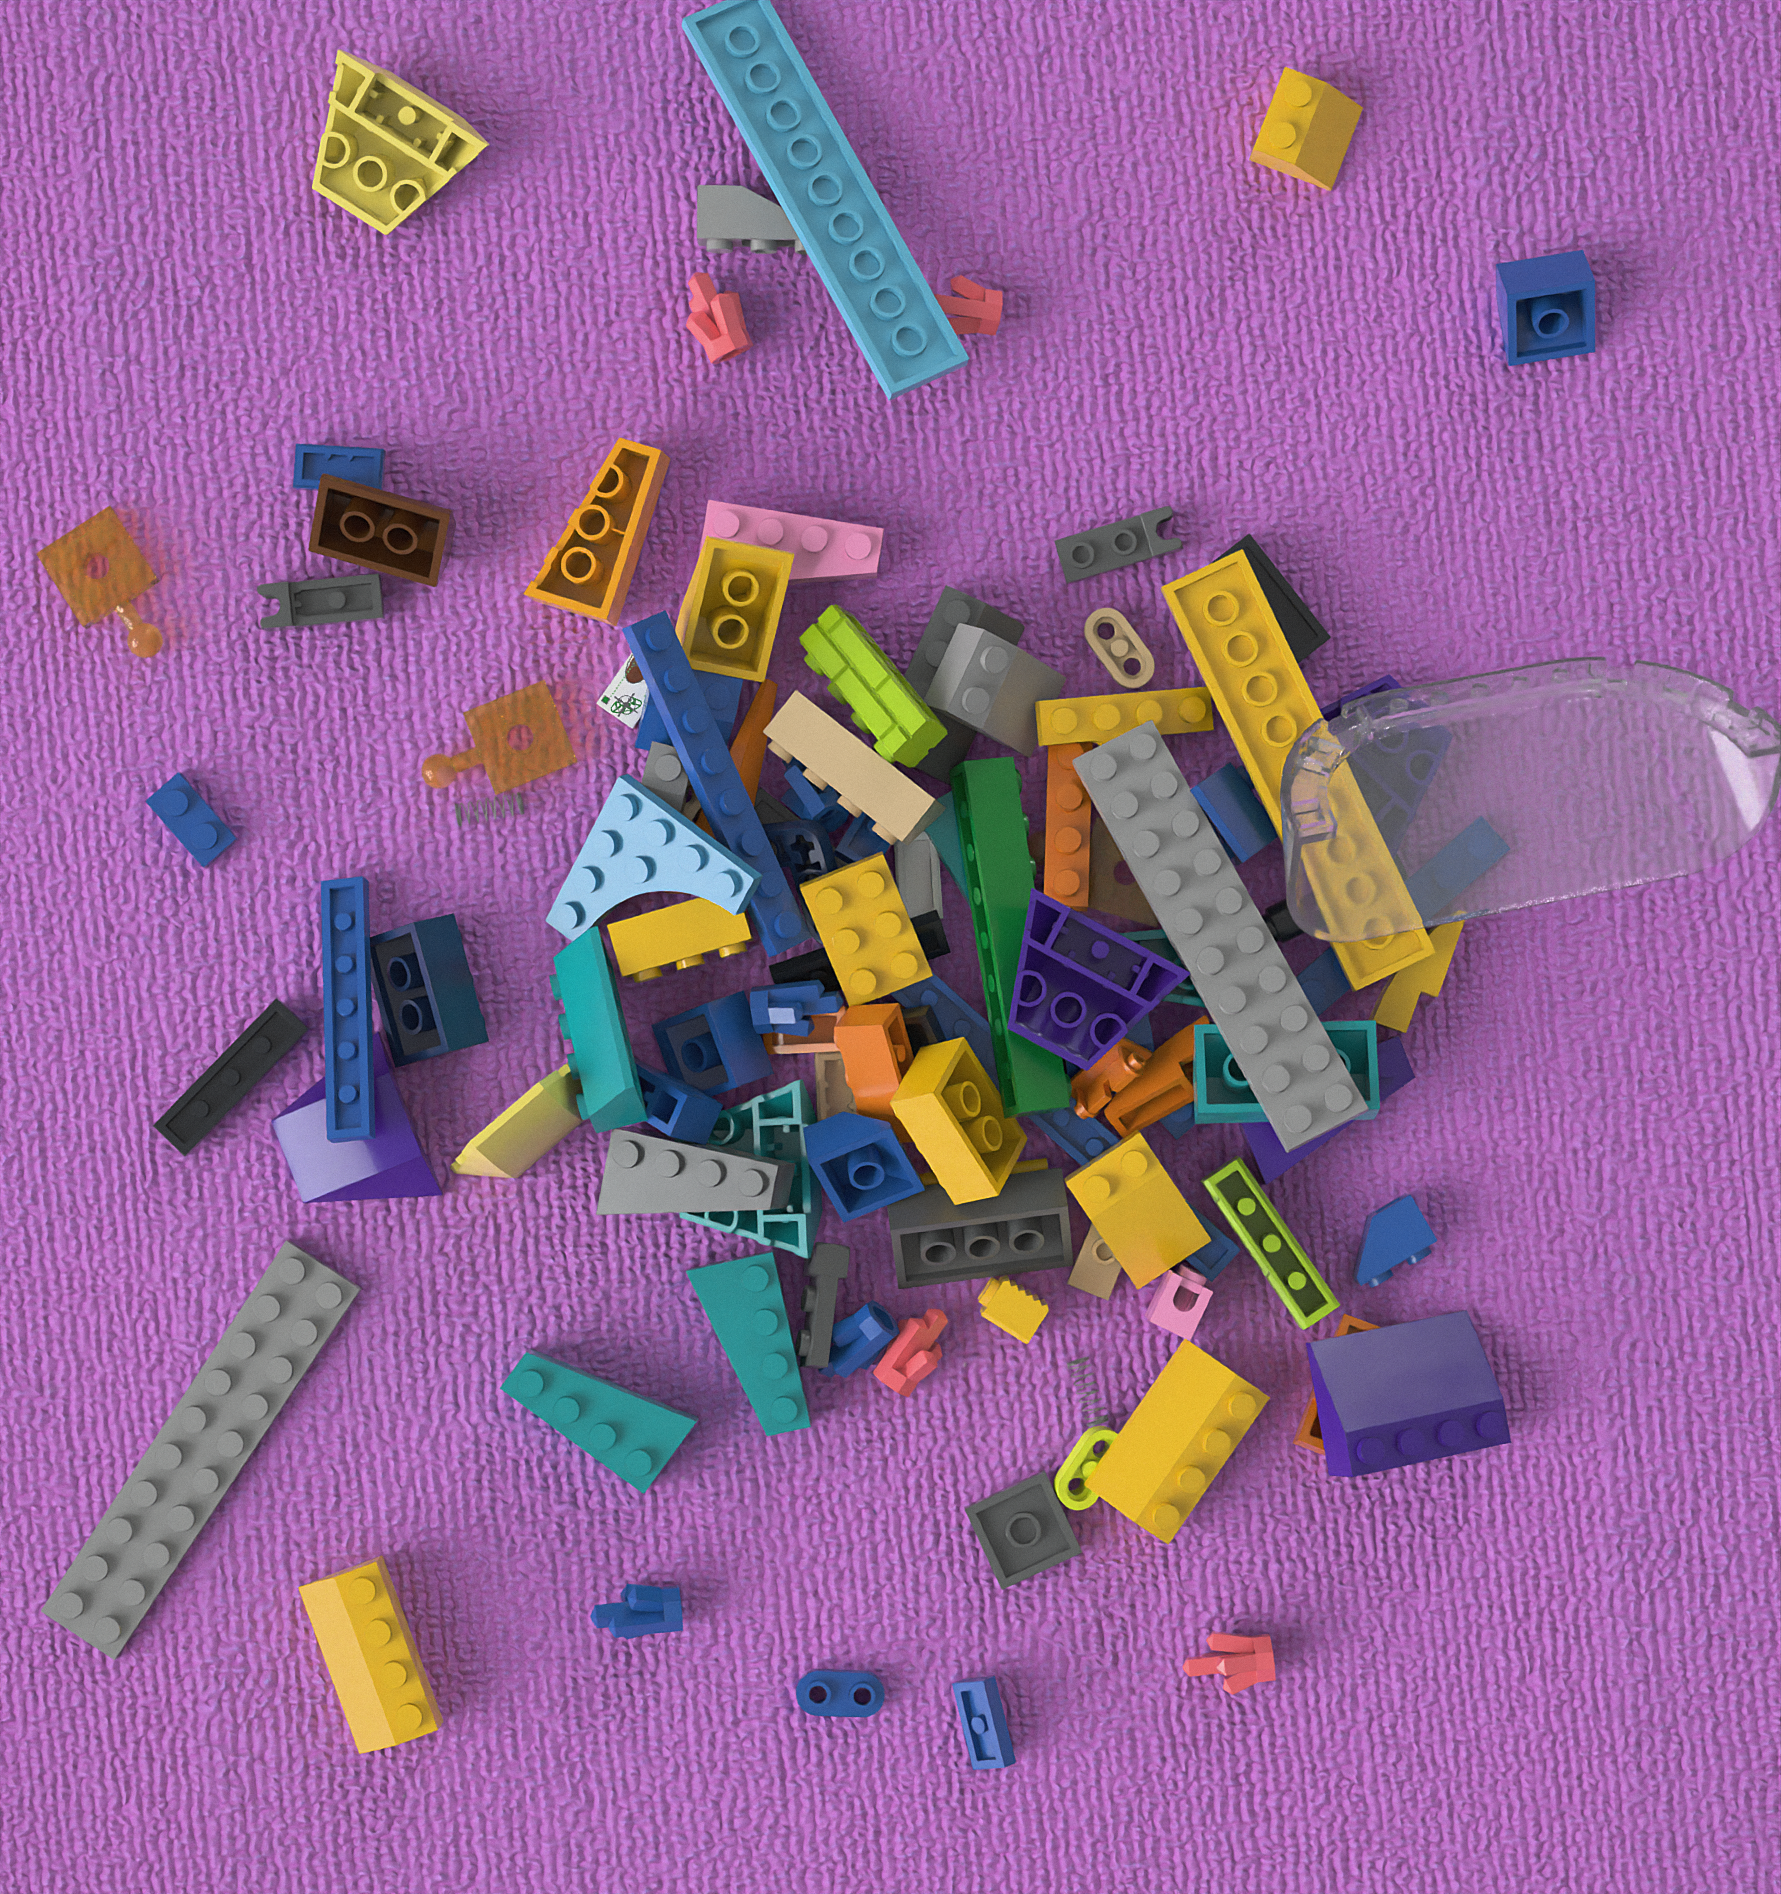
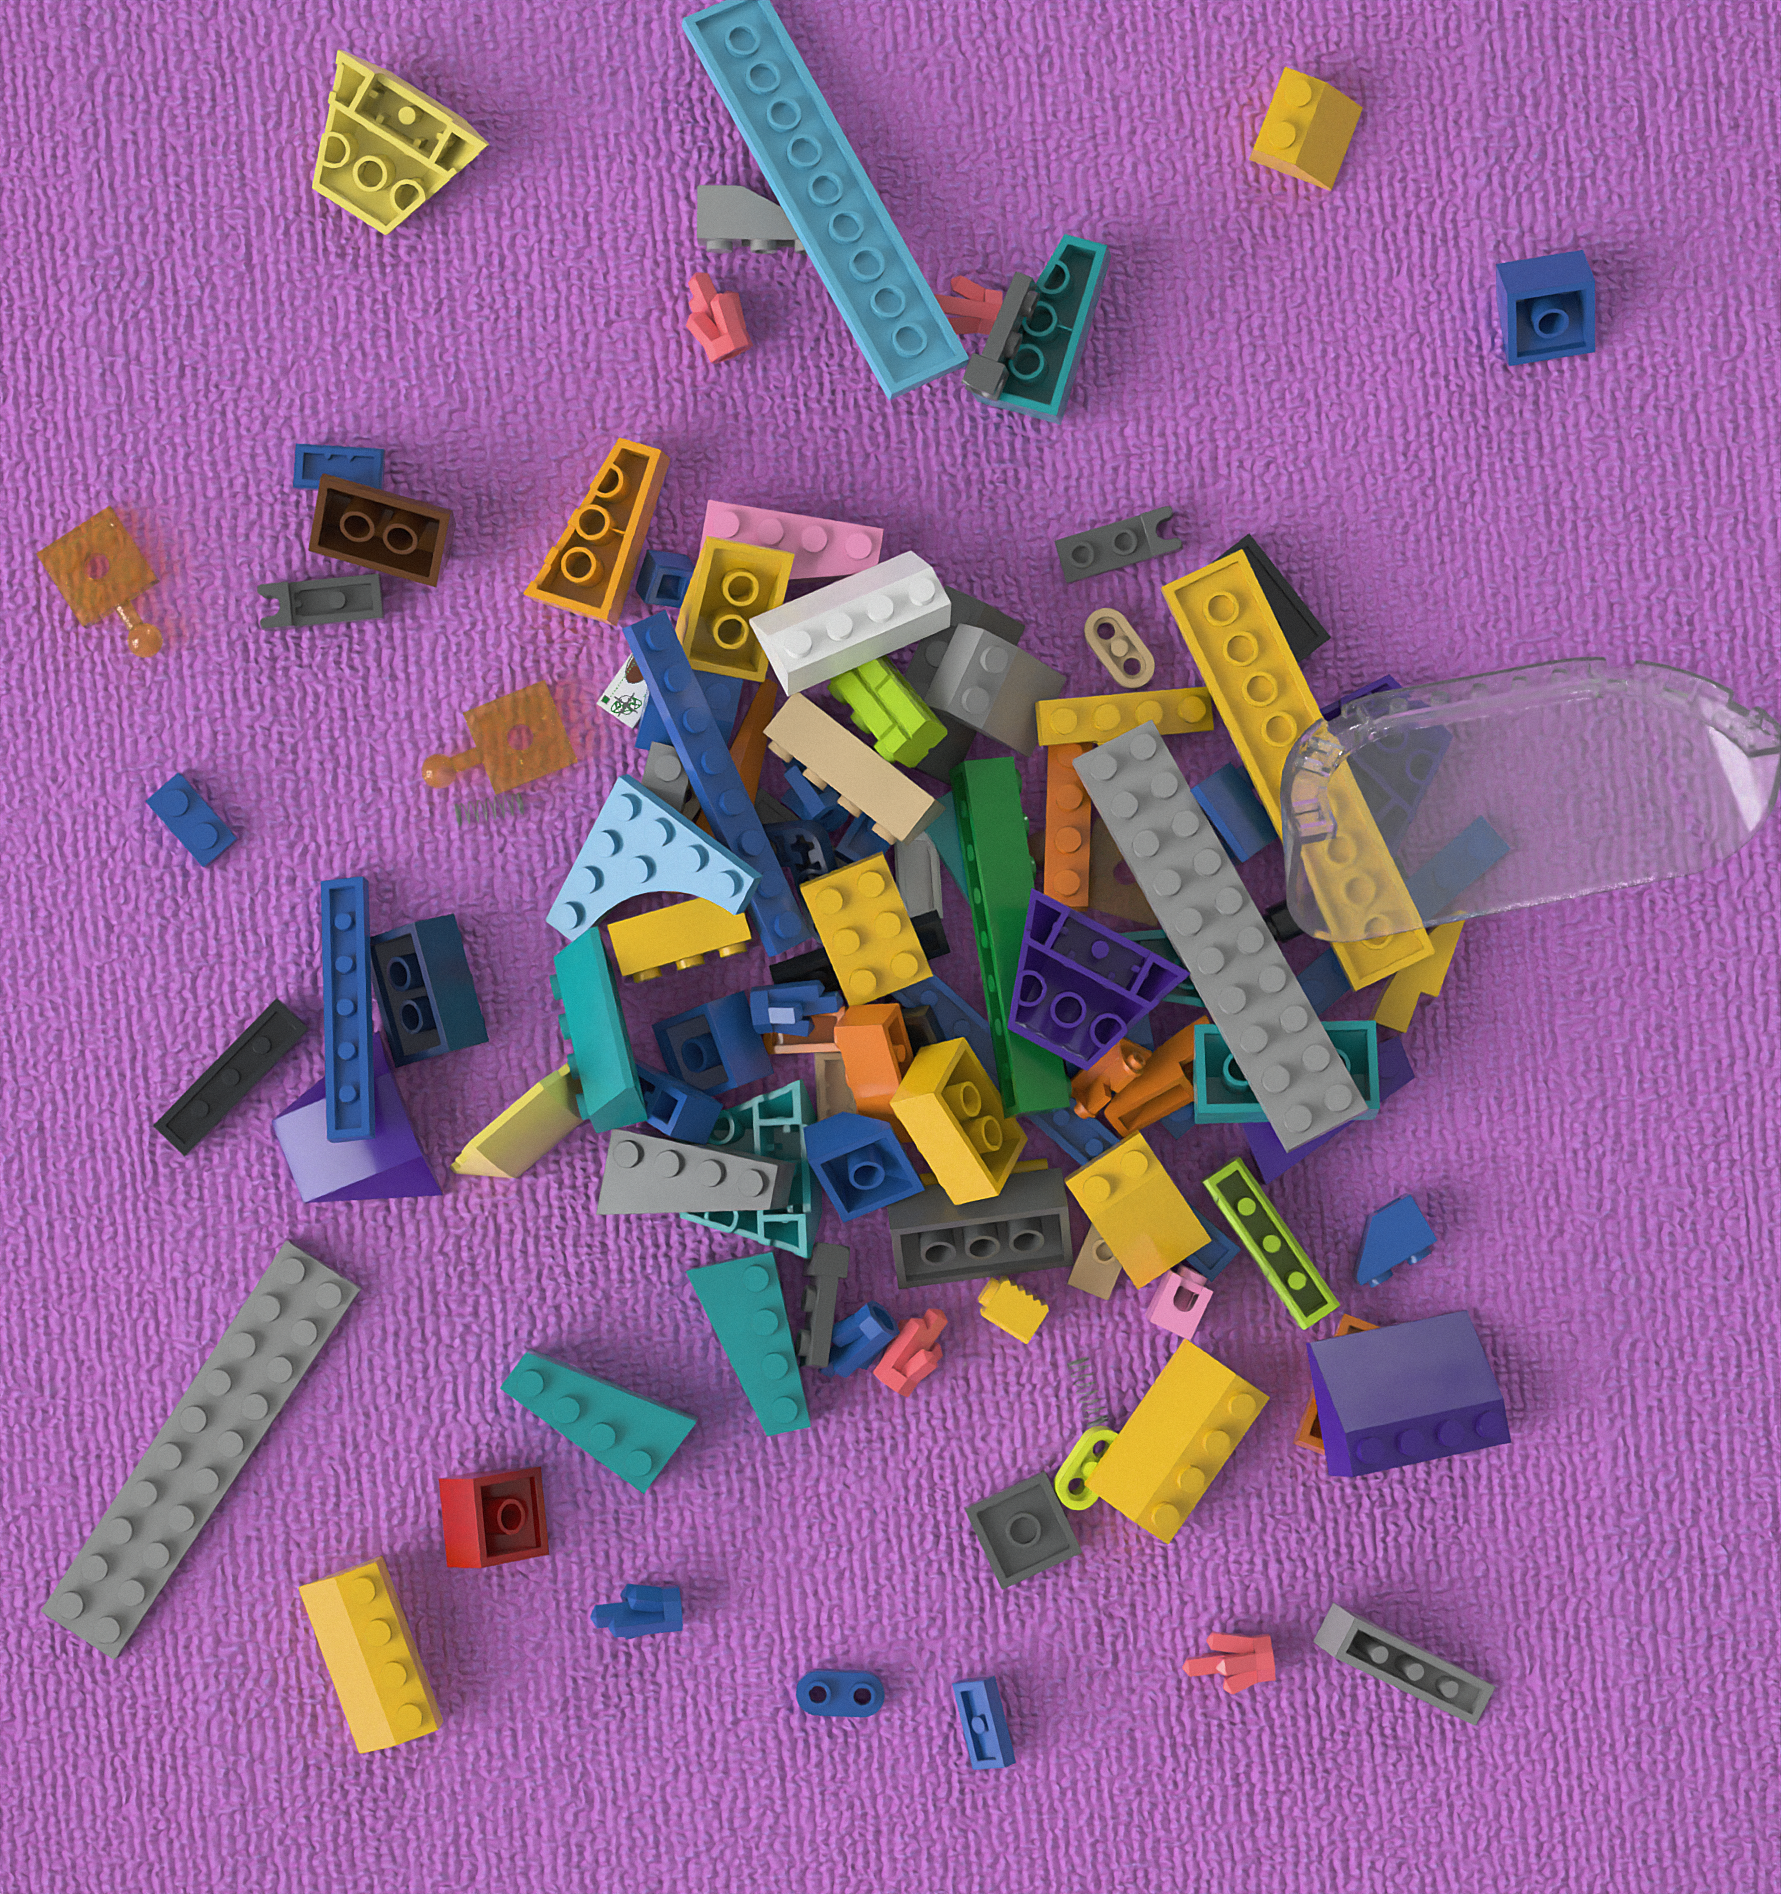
(493, 1517): none -> red slope
(664, 578): none -> blue slope
(852, 621): none -> white slope
(987, 372): none -> dark grey plate
(1056, 332): none -> teal wedge
(1403, 1664): none -> light grey slope

